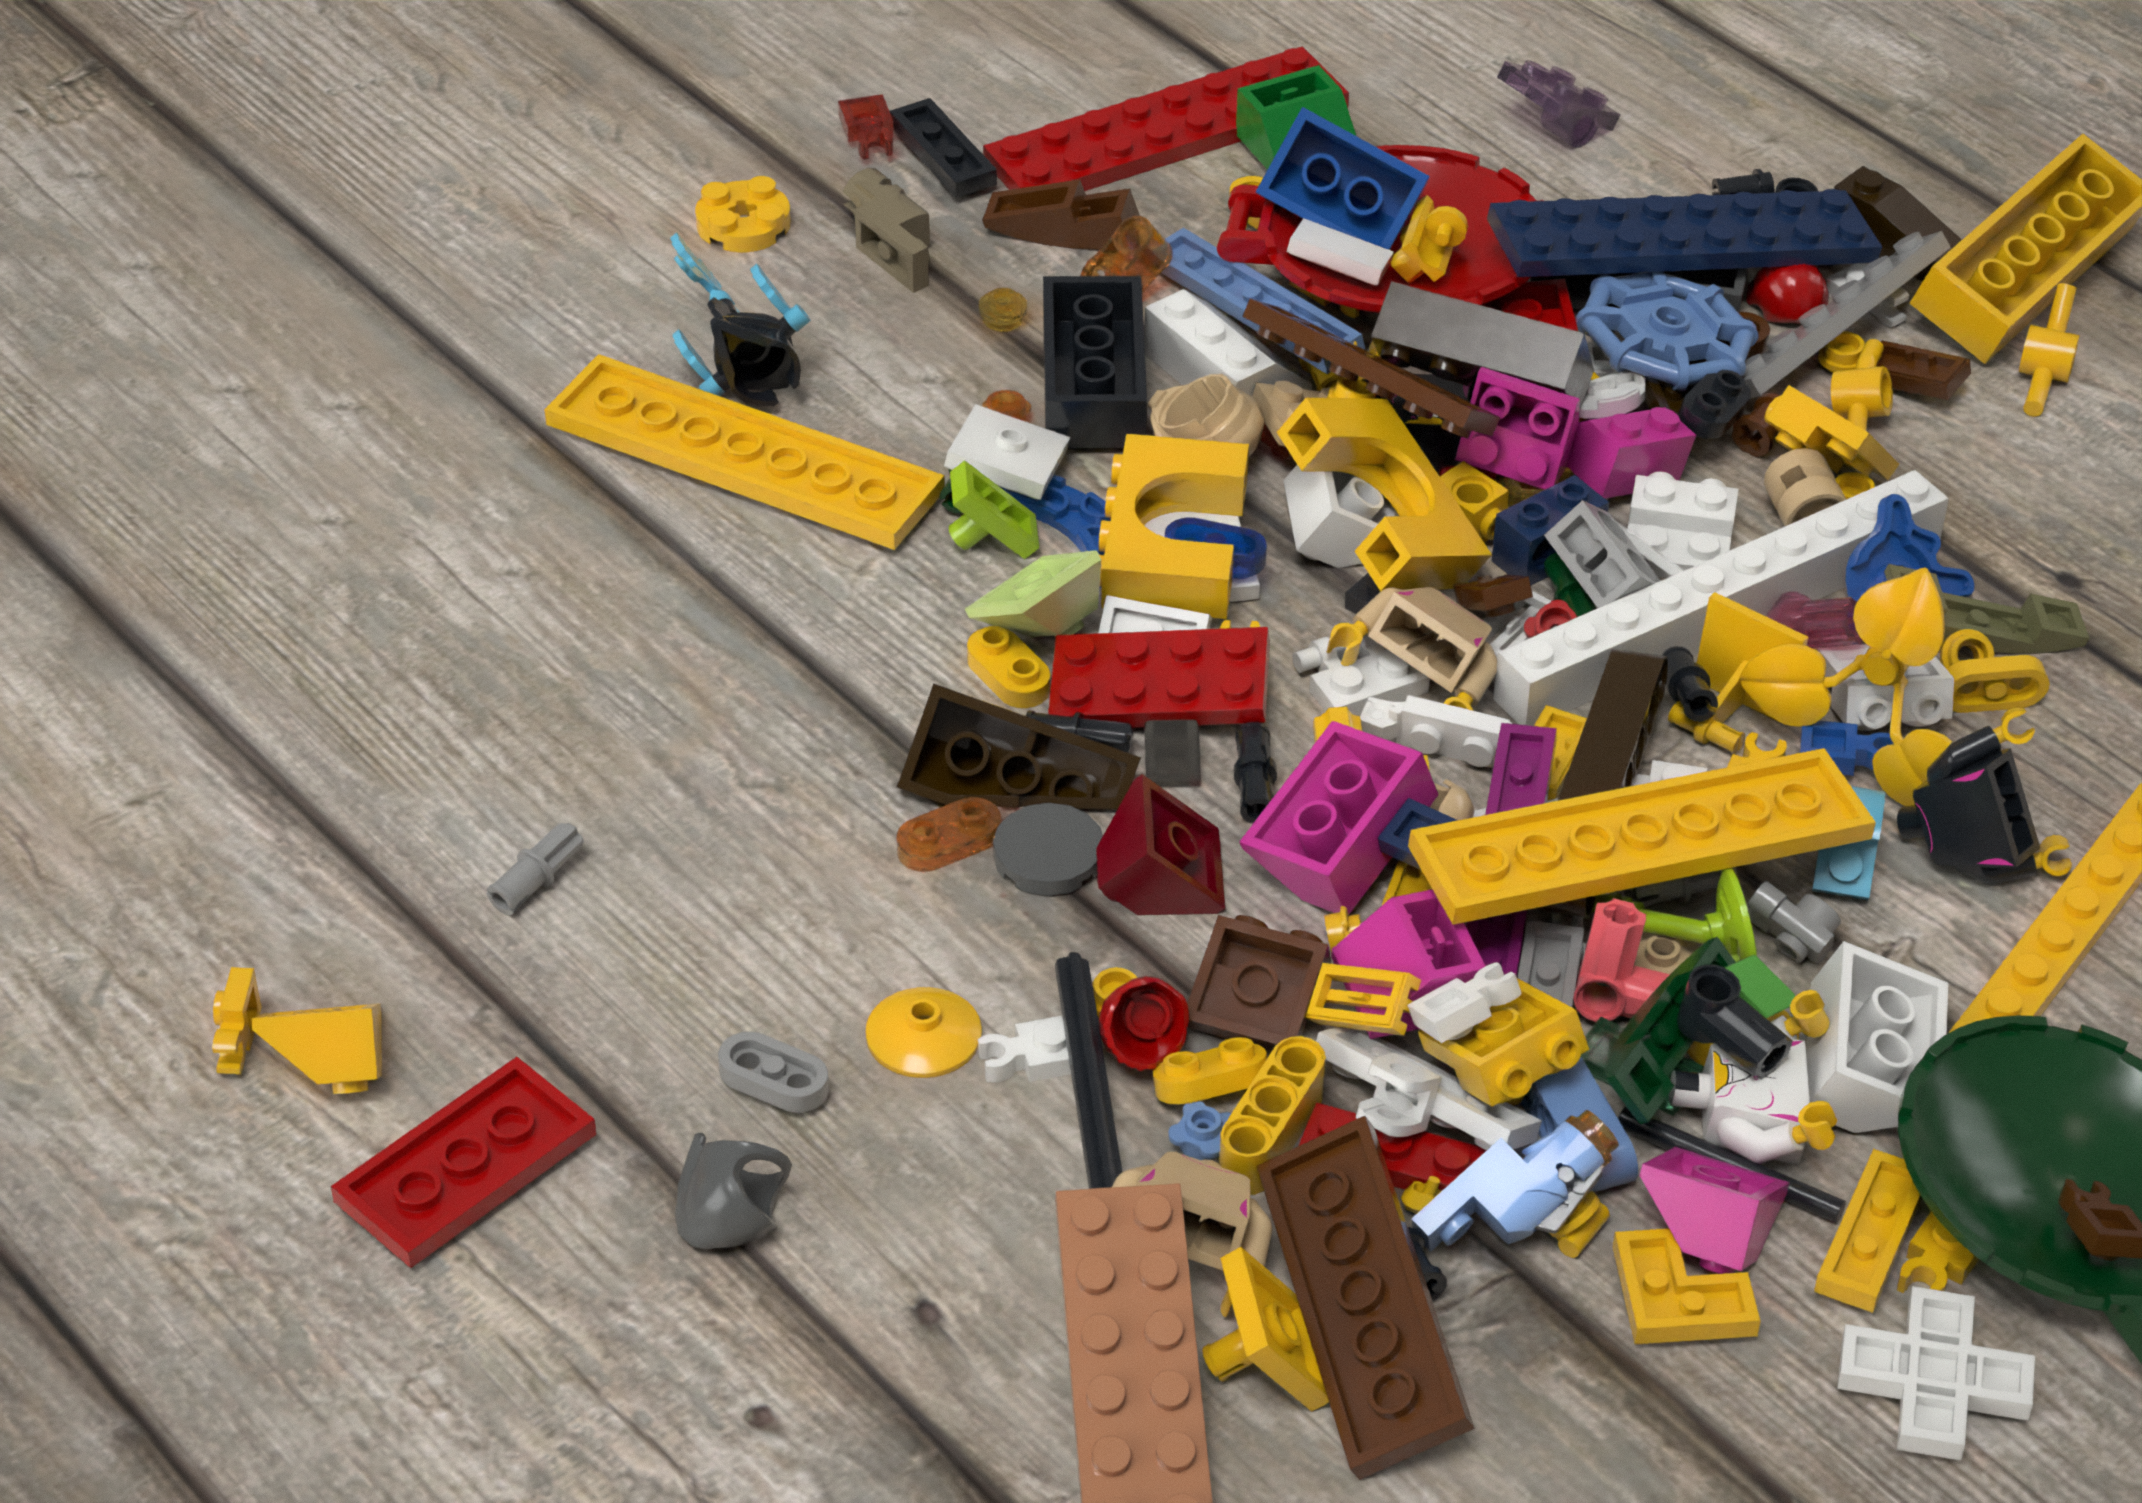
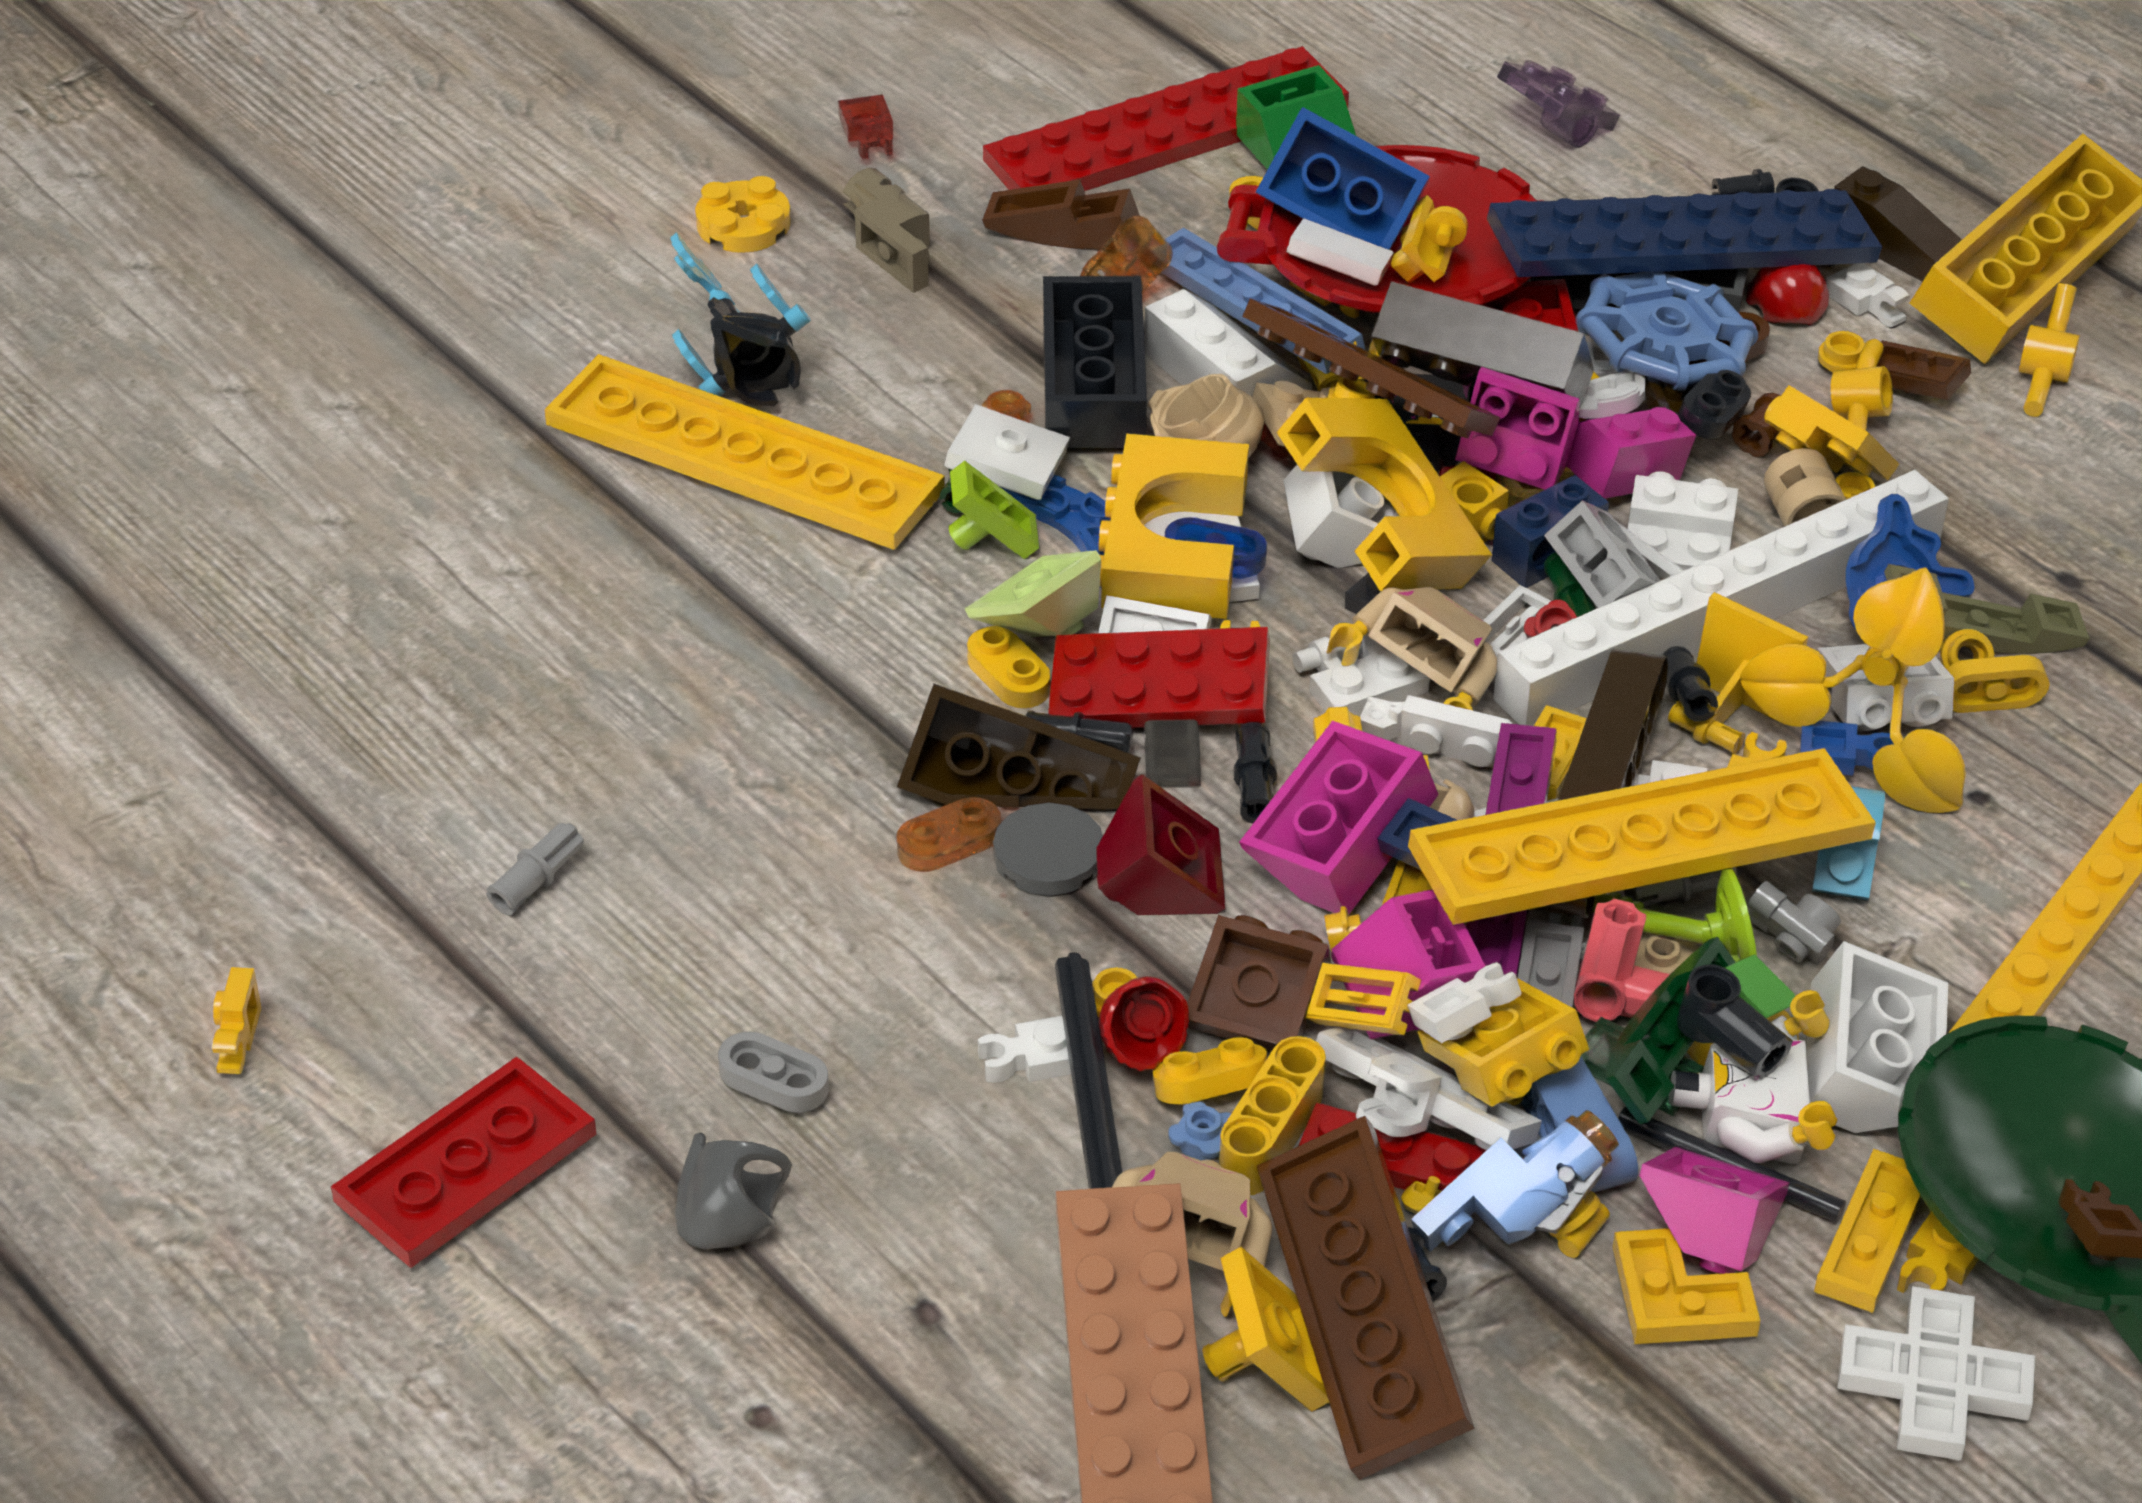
(328, 1043): yellow slope -> none
(923, 1032): yellow dish -> none
(943, 148): black plate -> none
(1002, 309): clear yellow plate -> none
(1493, 595): reddish brown plate -> none
(1823, 620): clear pink piece -> none
(1848, 305): light grey plate -> none
(1978, 810): black torso -> none

